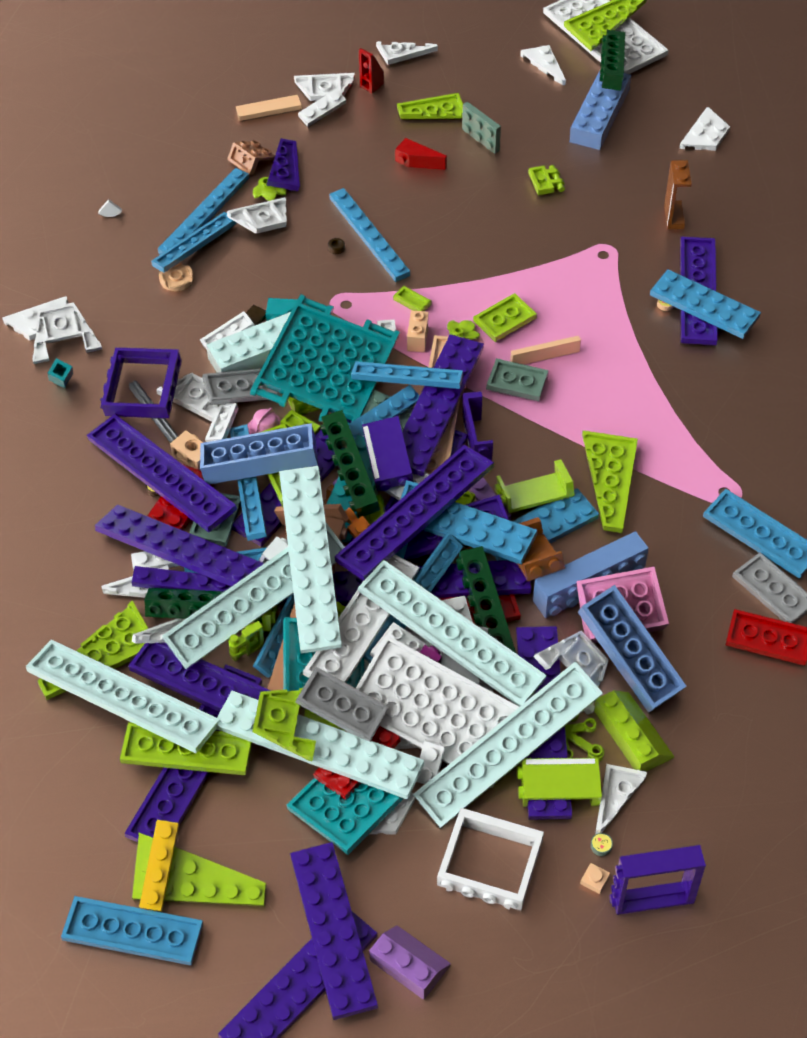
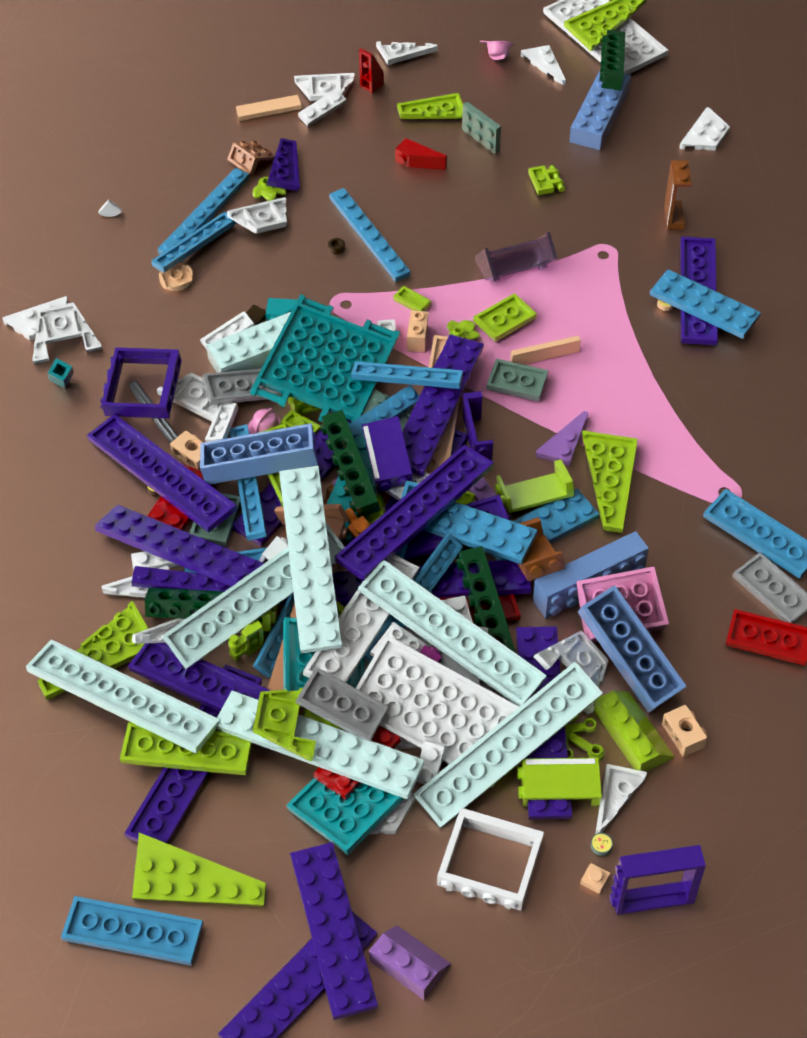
(159, 866): yellow plate -> none
(498, 49): none -> bright pink piece
(516, 258): none -> clear purple windscreen
(565, 442): none -> medium lavender wing
(685, 741): none -> light nougat brick

